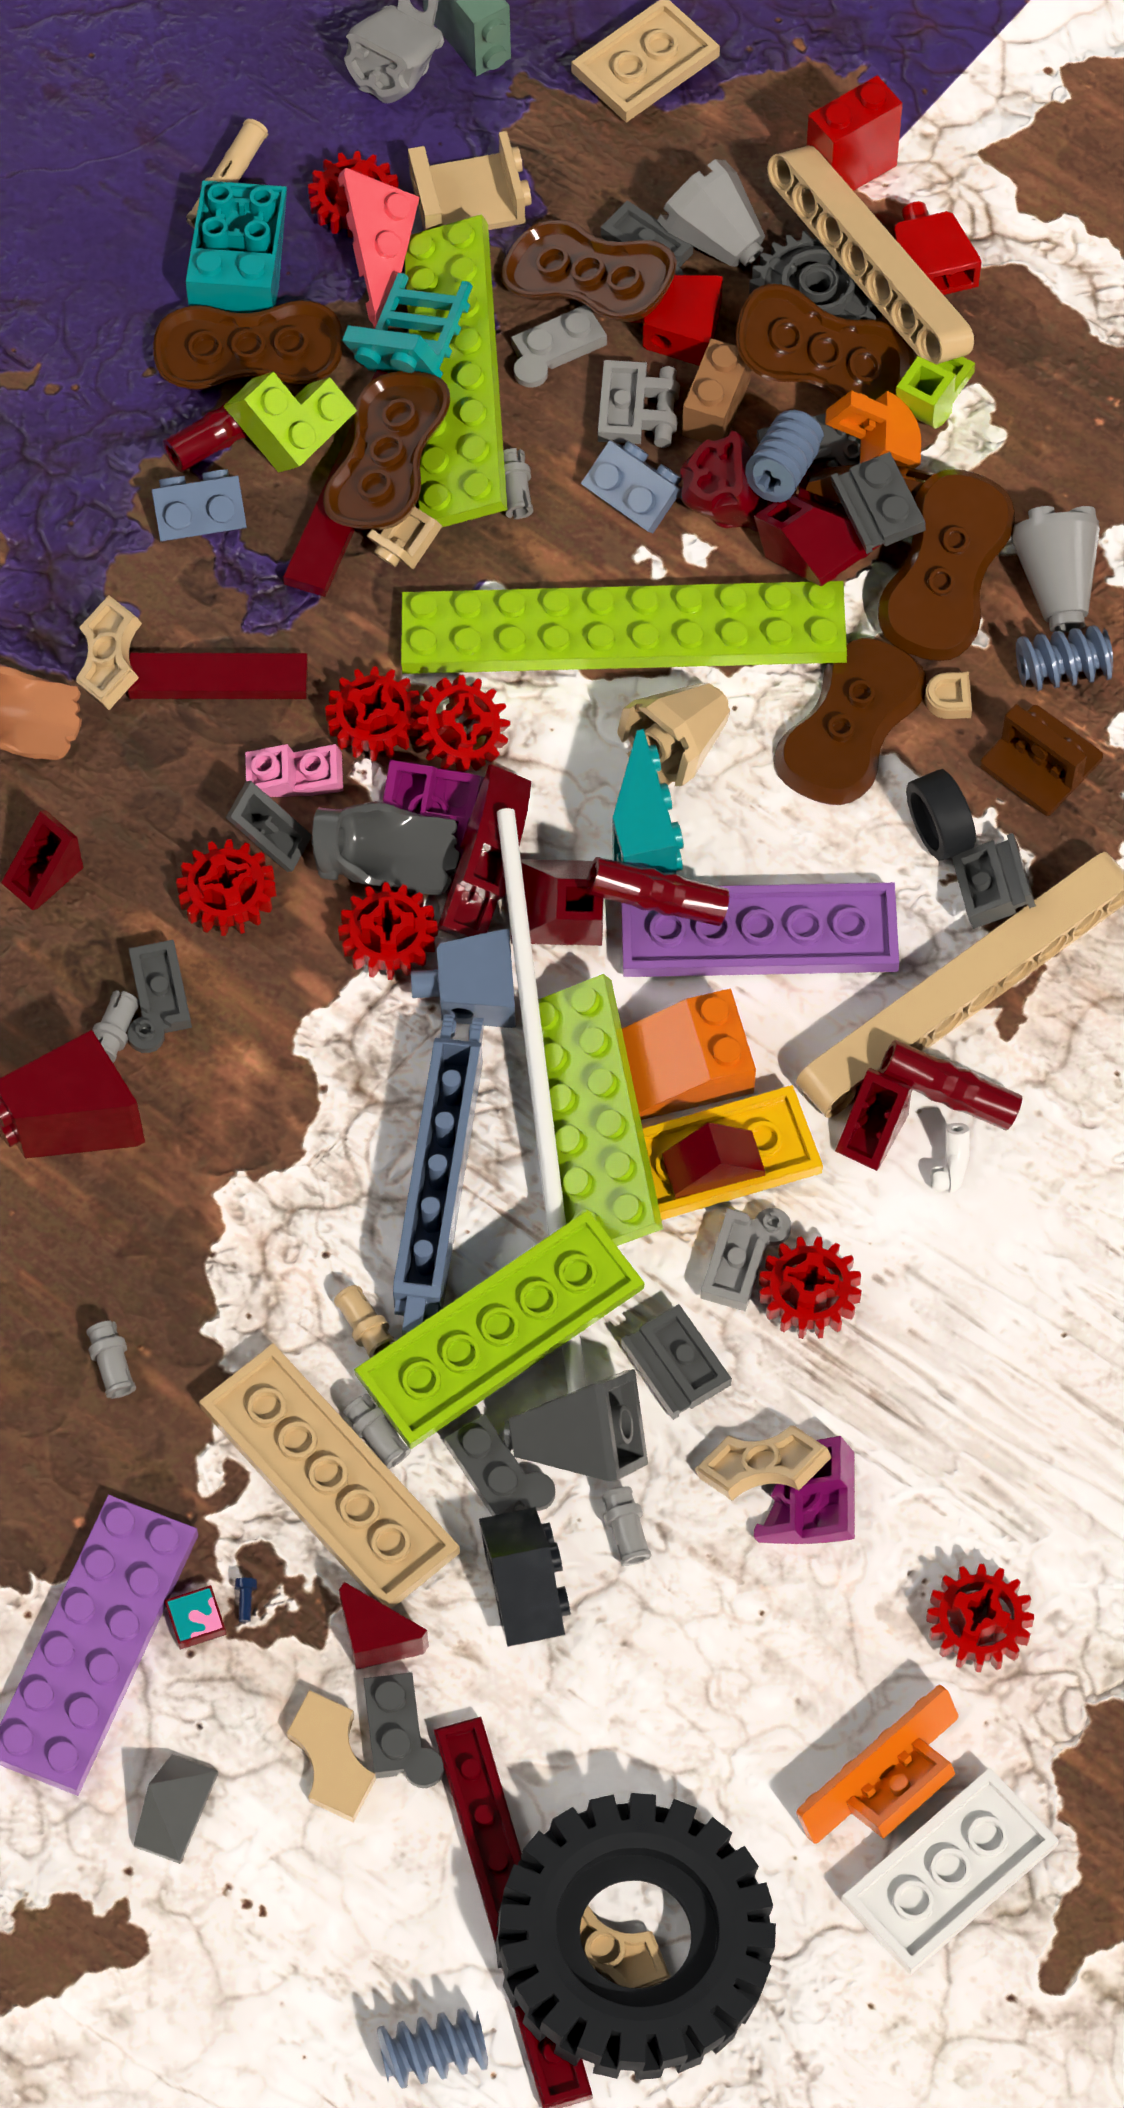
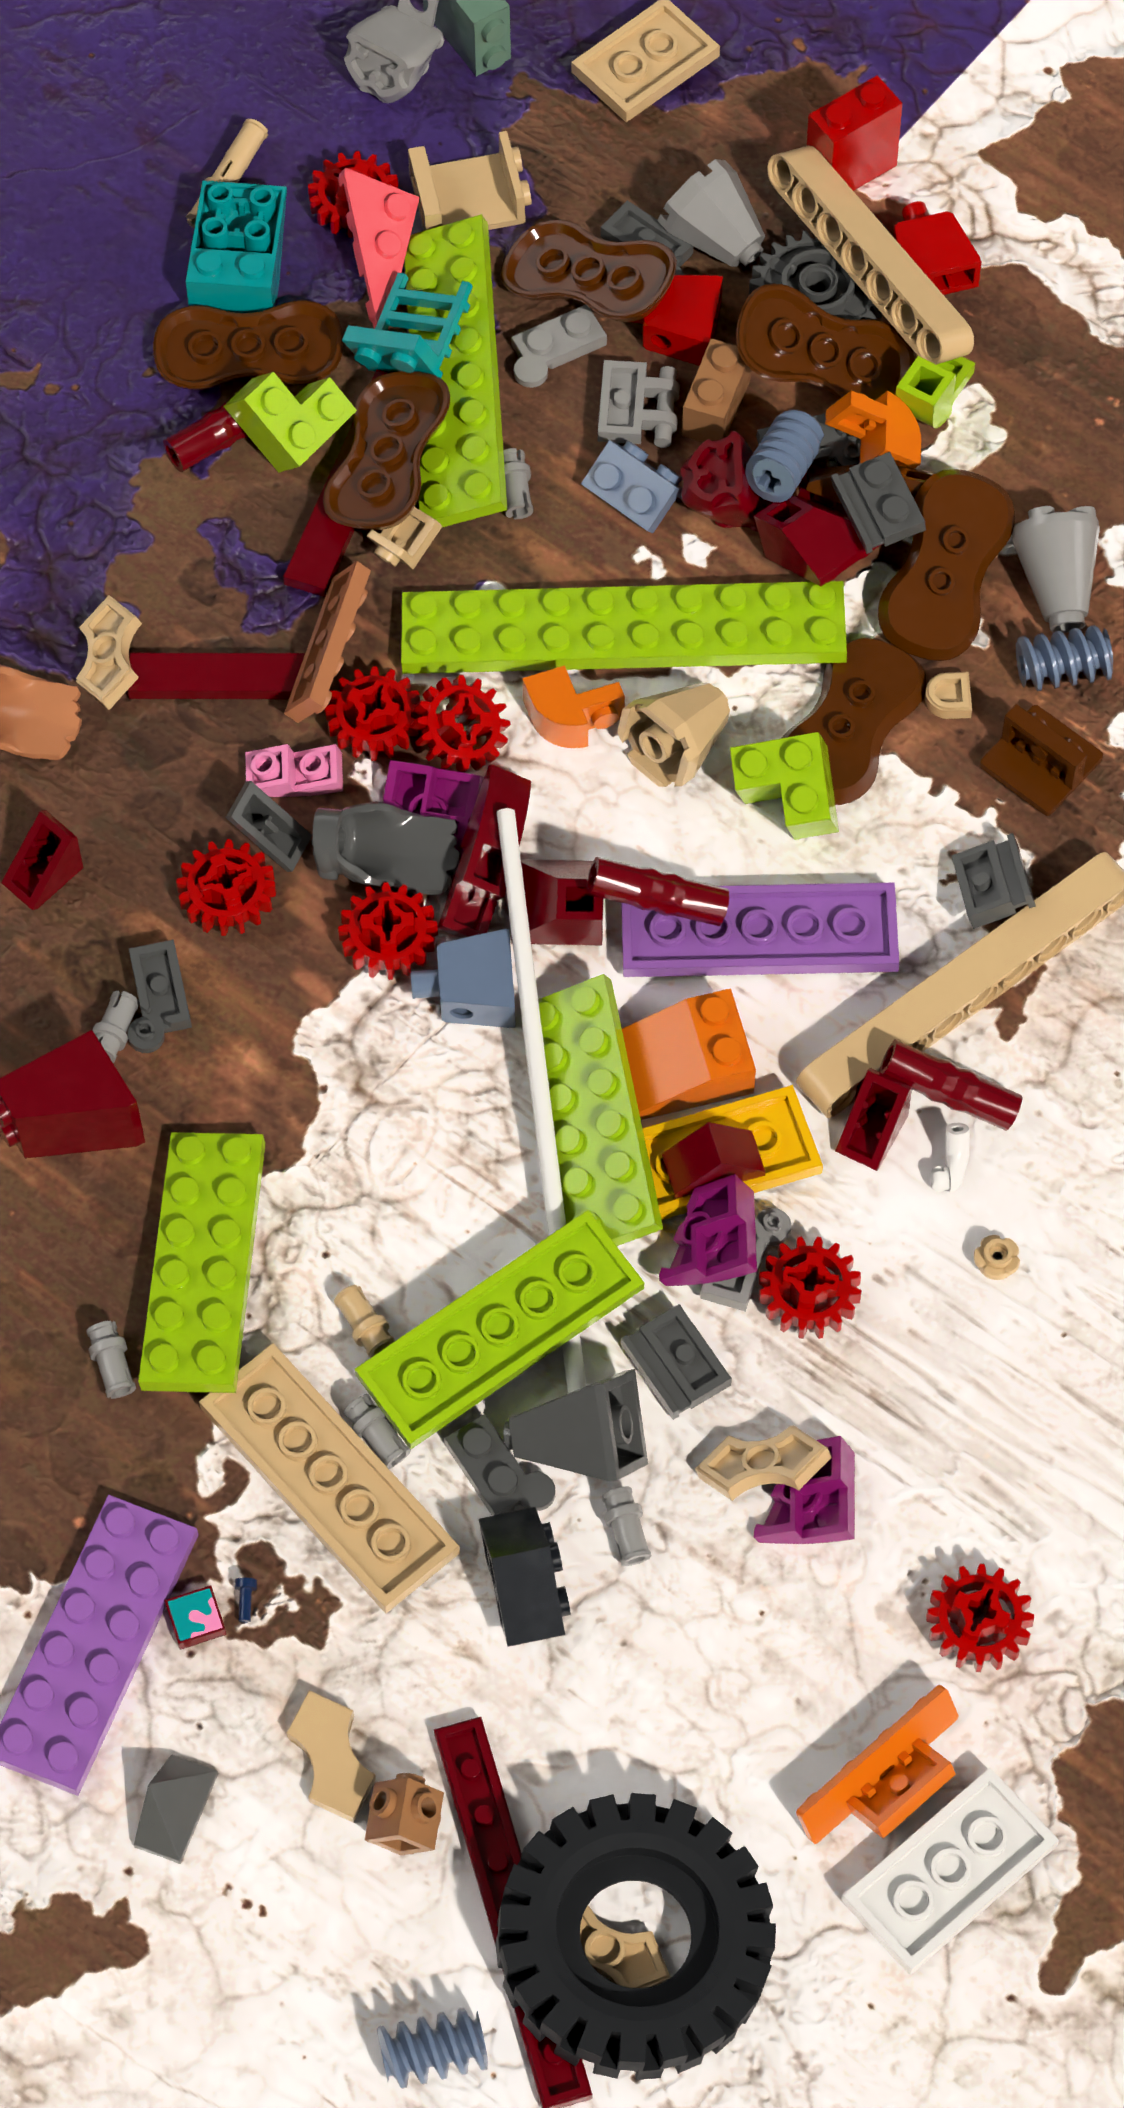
(199, 506): sand blue bracket -> none
(202, 1263): none -> lime plate
(327, 643): none -> nougat plate
(378, 1632): dark red slope -> none
(396, 1731): dark grey hinge -> none
(404, 1815): none -> medium nougat brick
(438, 1174): sand blue hinge -> none
(566, 716): none -> orange brick
(641, 816): teal slope -> none
(716, 1235): none -> magenta slope
(790, 770): none -> lime brick
(941, 814): black tyre -> none
(994, 1268): none -> tan plate

